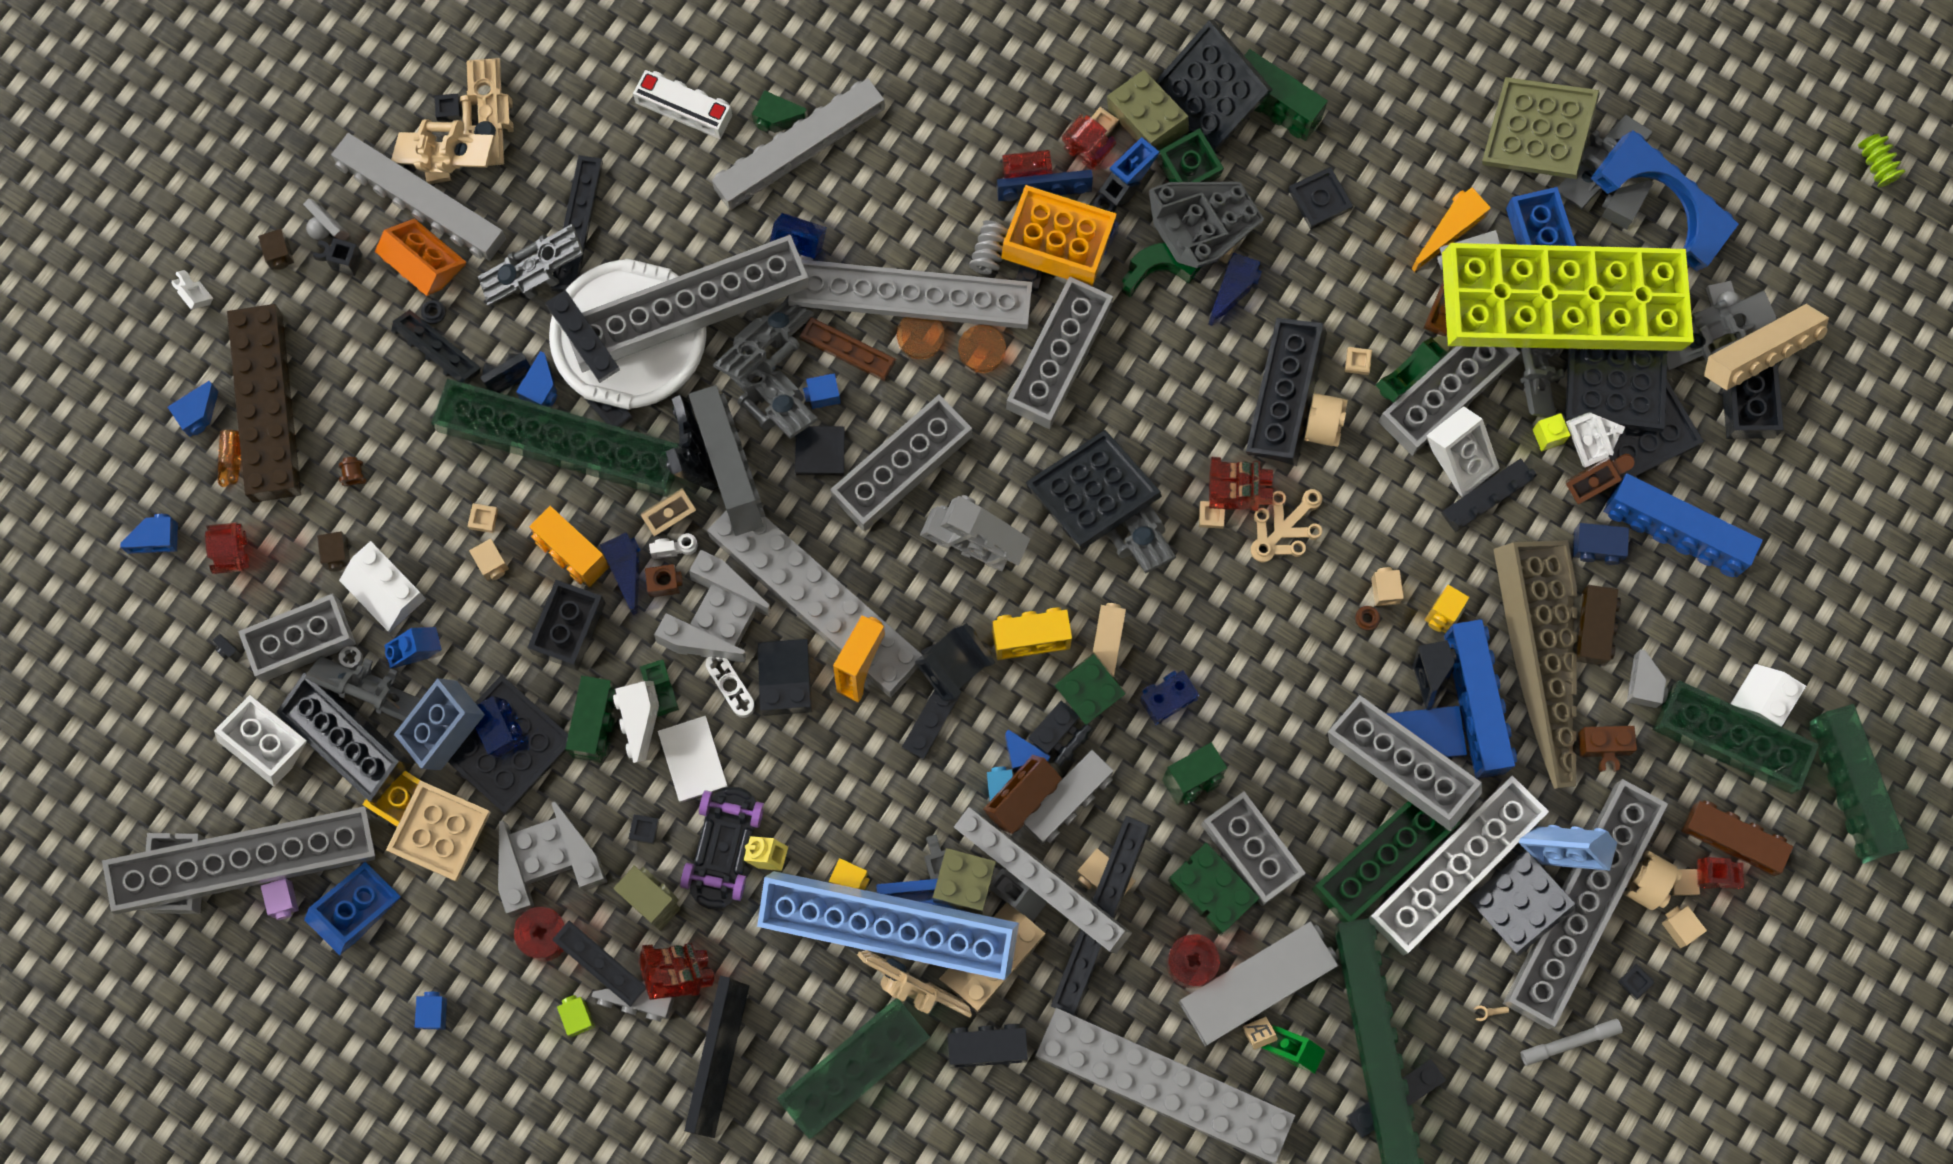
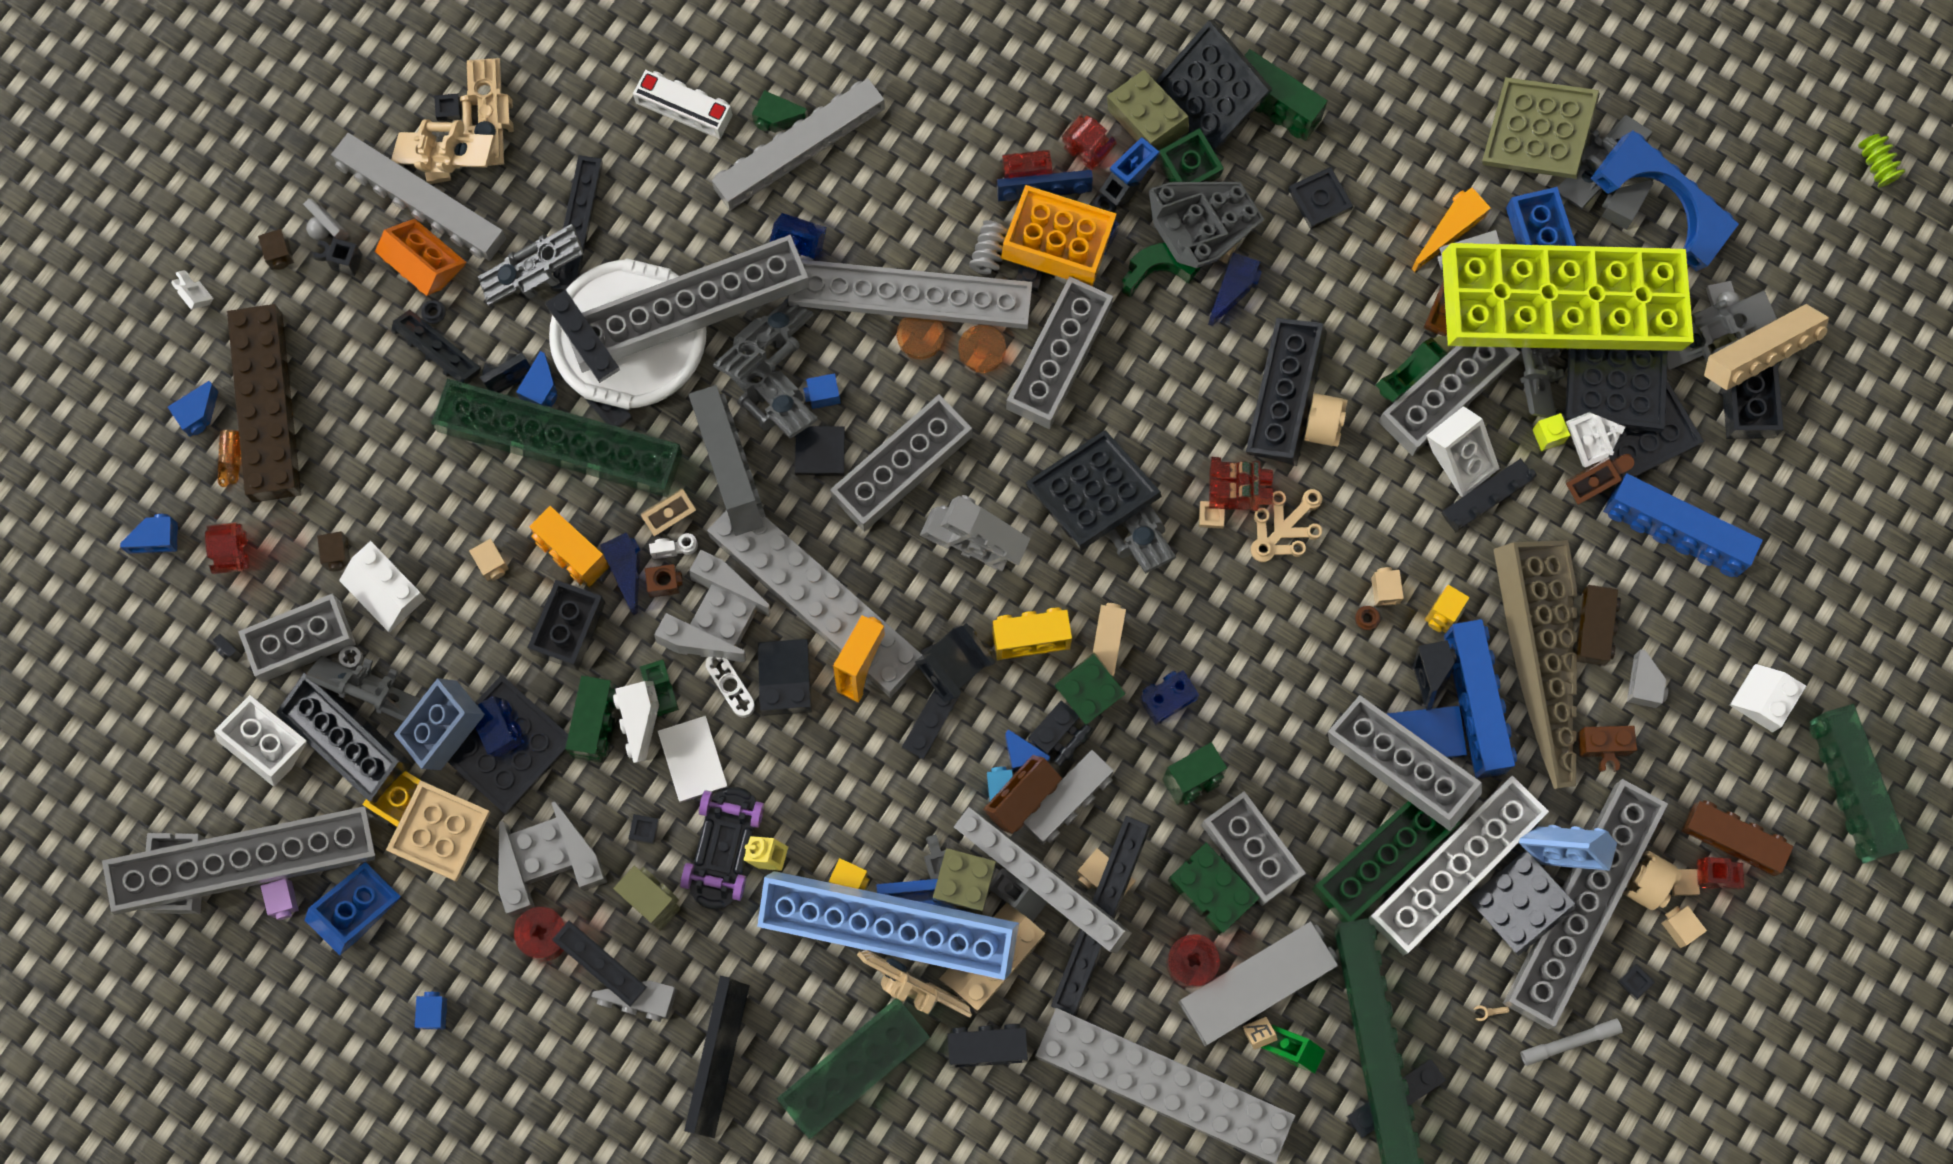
(351, 472): reddish brown brick -> none
(412, 646): blue slope -> none
(482, 518): tan plate -> none
(575, 1015): lime brick -> none
(674, 971): clear red hips -> none
(691, 457): black plate -> none
(847, 349): reddish brown tile -> none
(1106, 119): tan tile -> none
(1358, 361): tan tile -> none
(1600, 543): dark blue brick -> none
(1736, 737): clear green brick -> none

